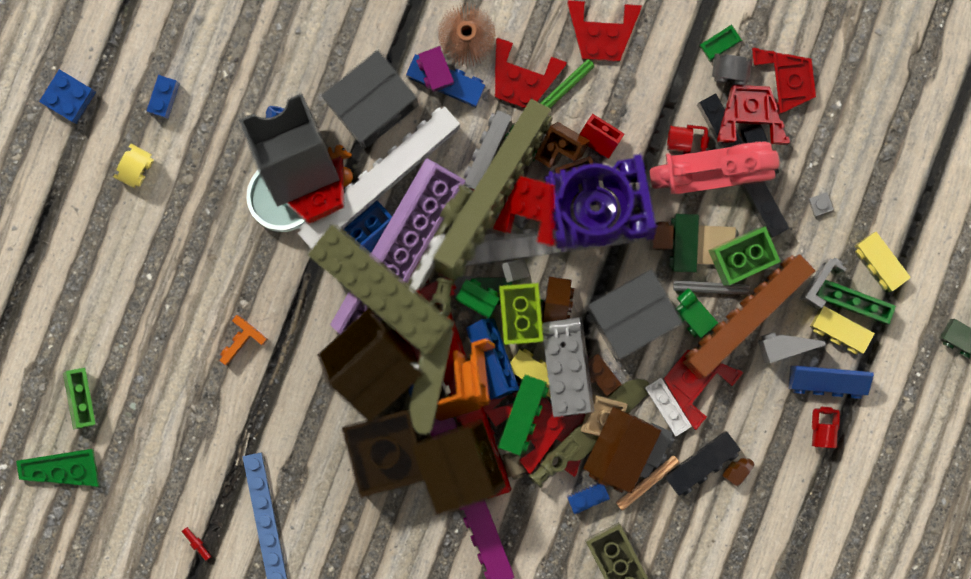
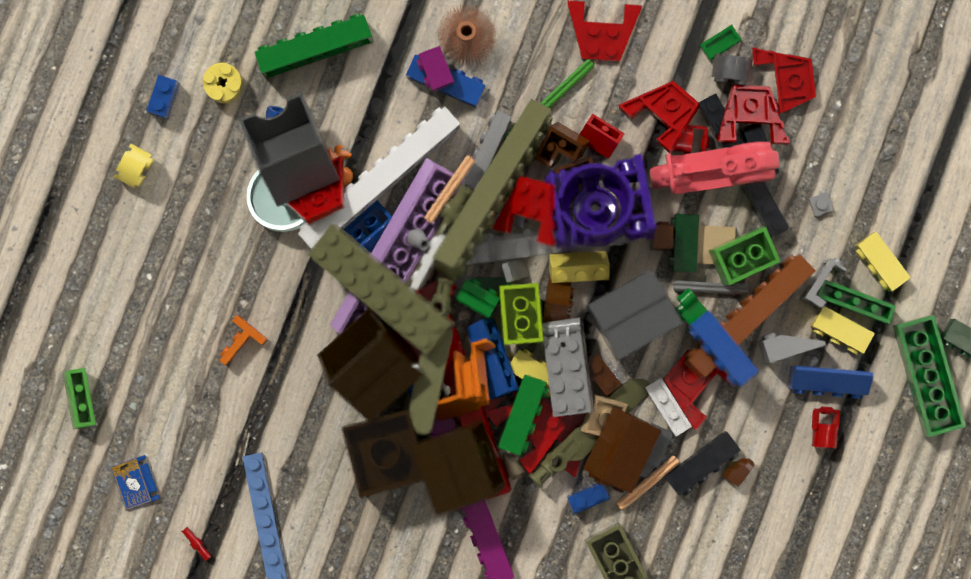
(65, 468): green wing -> none
(67, 96): blue brick -> none
(134, 482): none -> piece
(212, 81): none -> light yellow brick
(314, 46): none -> green brick
(370, 99): dark grey piece -> none
(418, 239): none -> light grey cone
(449, 190): none -> light nougat axle
(519, 84): red wing -> none
(579, 267): none -> light yellow brick
(669, 105): none -> red wing
(723, 349): none -> blue brick
(929, 376): none -> green brick

